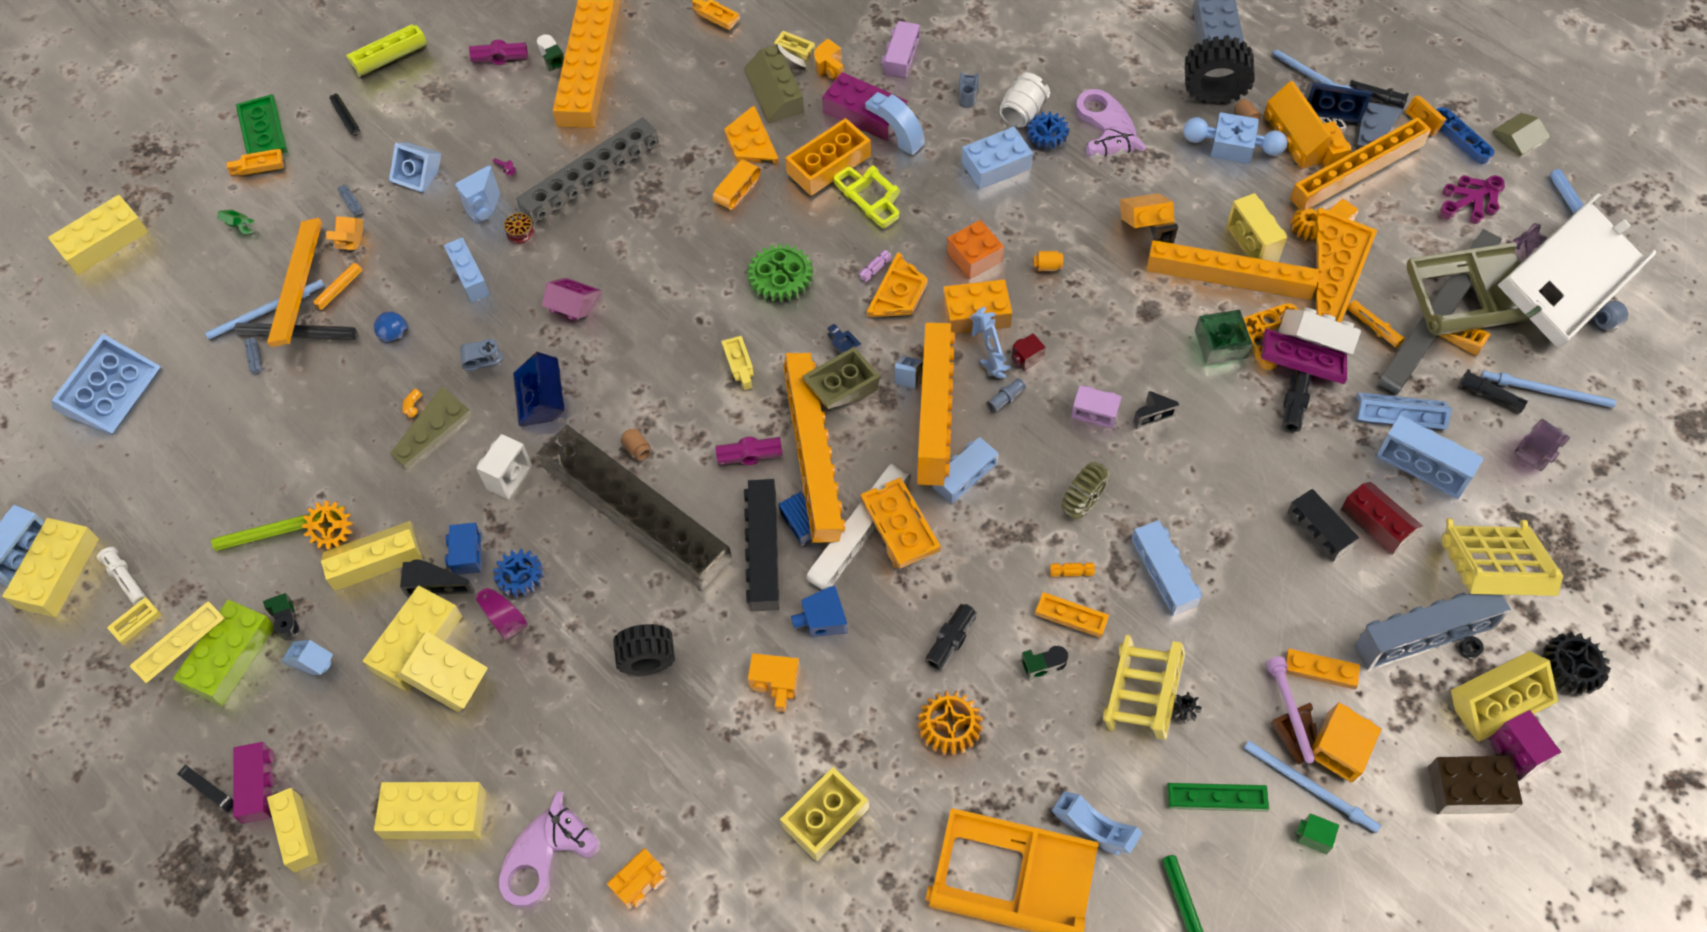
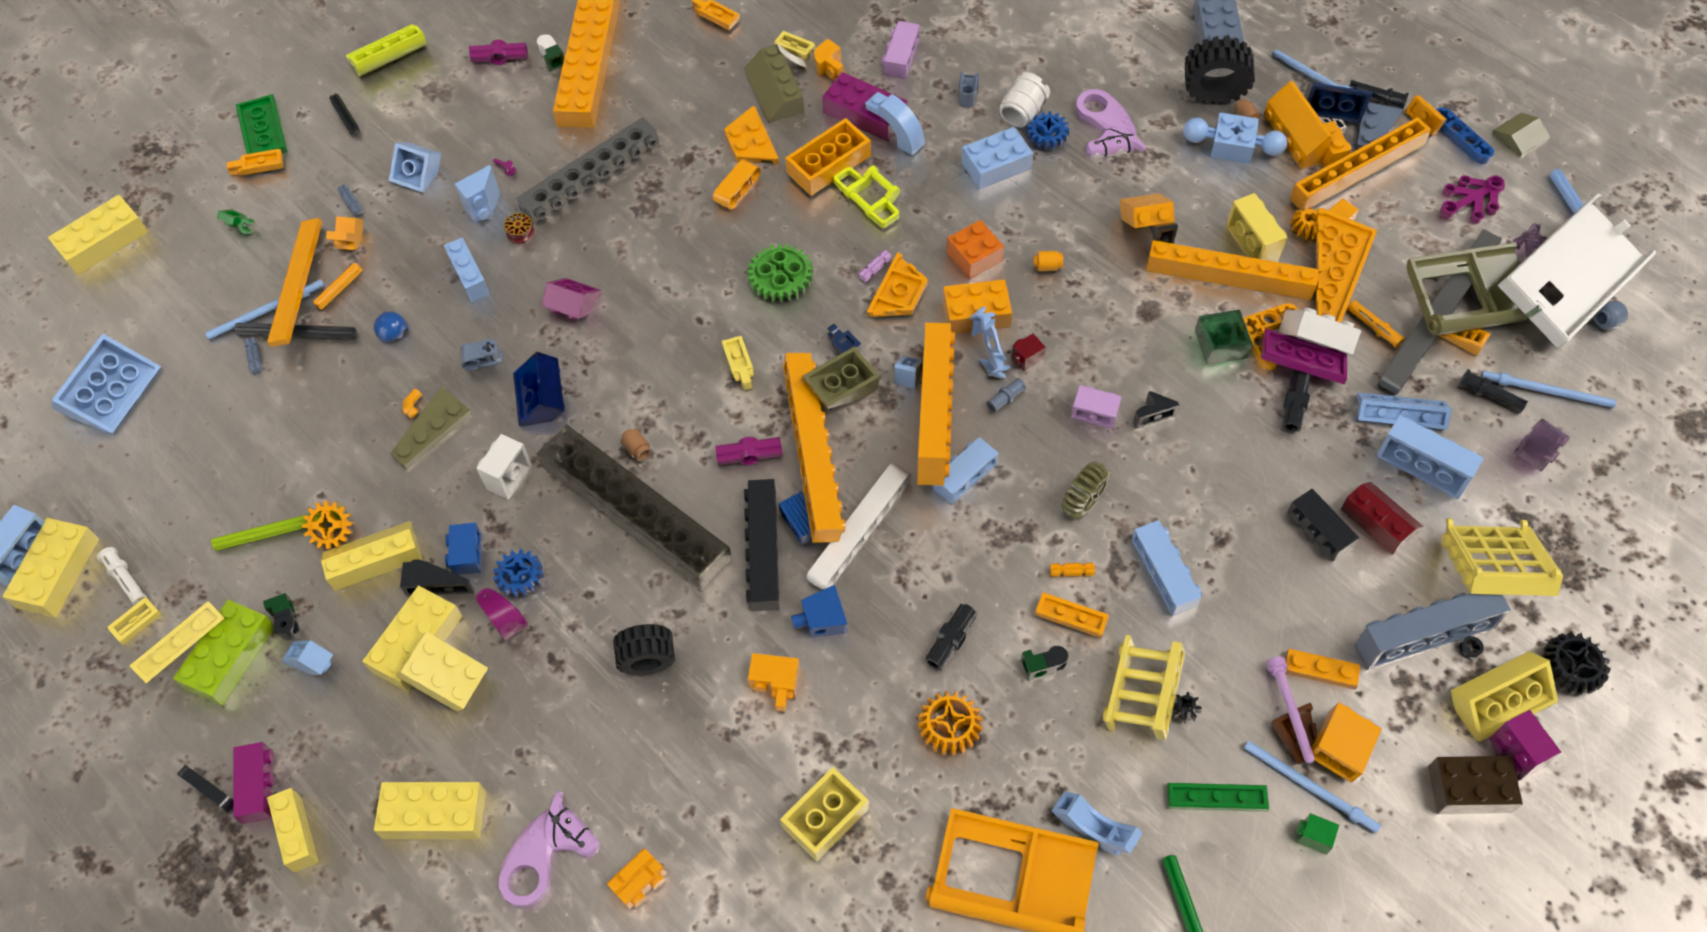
(901, 530): light orange piece -> none

